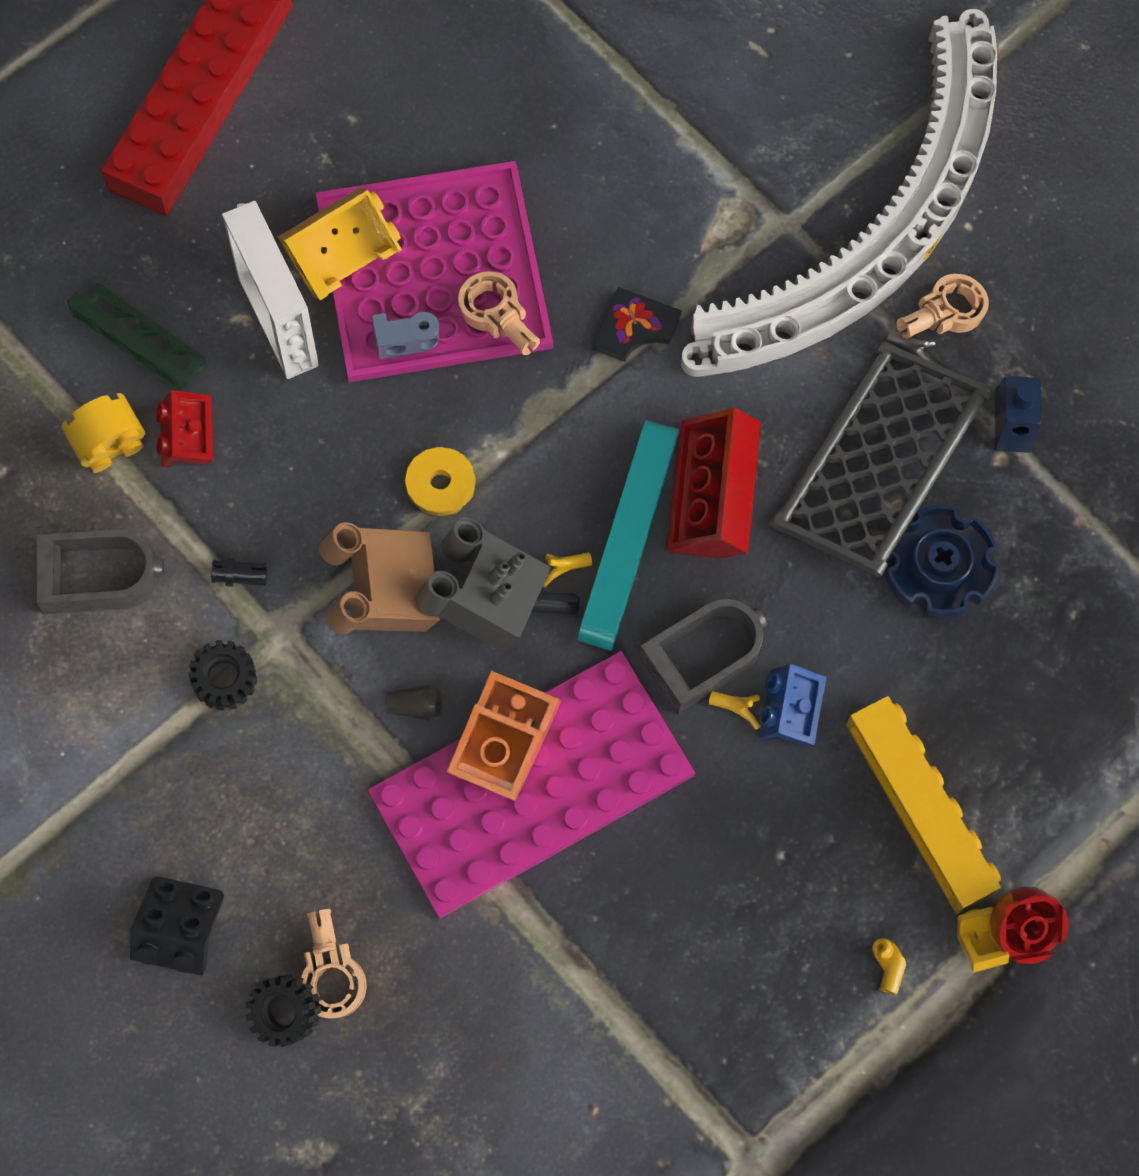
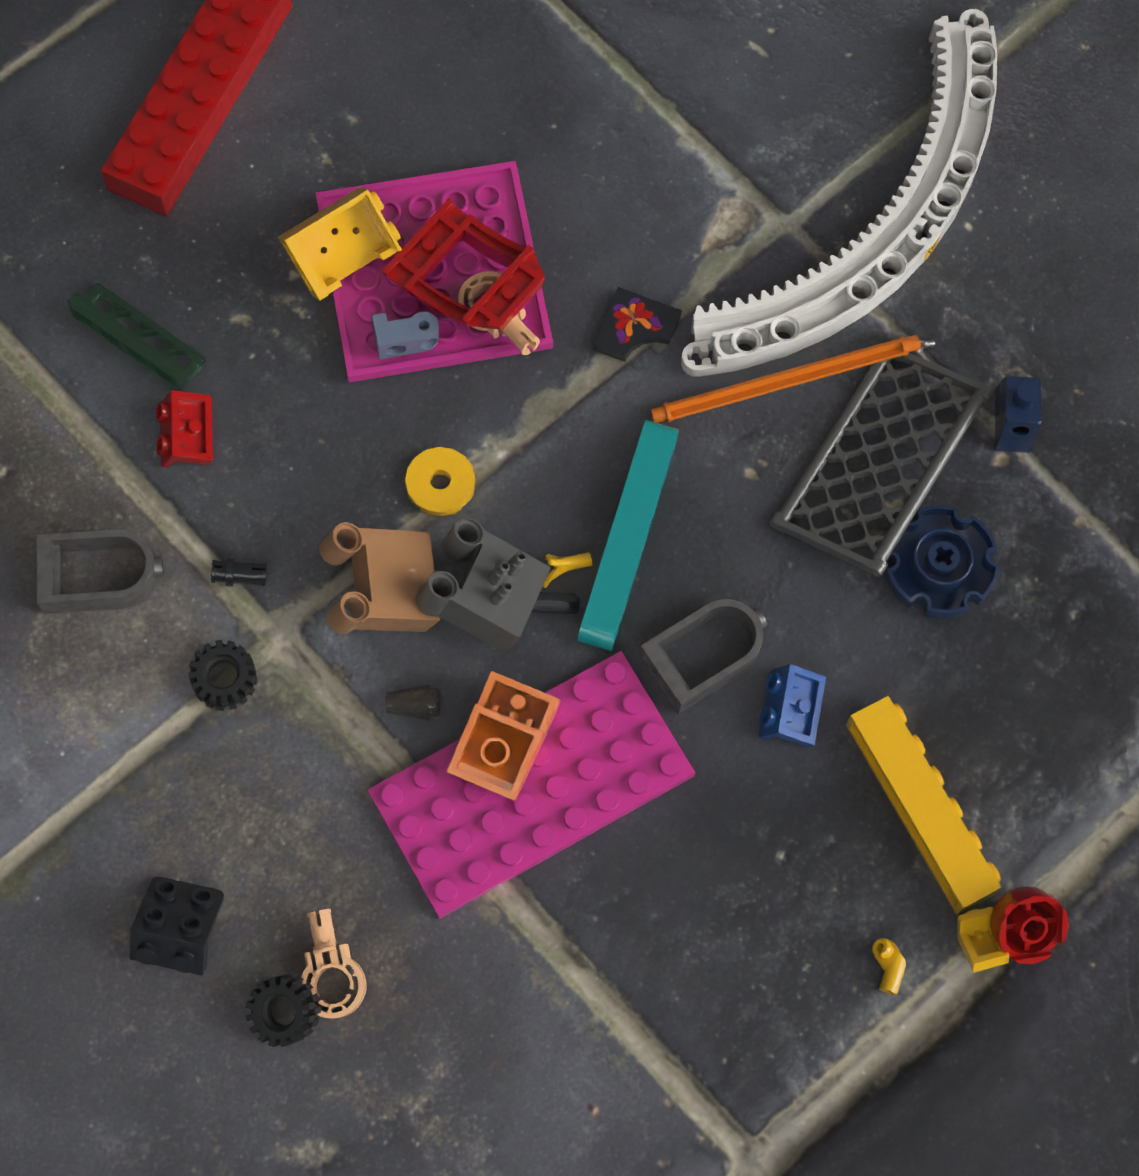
(103, 432): yellow brick -> none
(271, 289): white window -> none
(433, 244): none -> red wedge
(714, 485): red slope -> none
(736, 704): yellow bar -> none
(785, 379): none -> orange piece
(937, 312): light nougat pin -> none

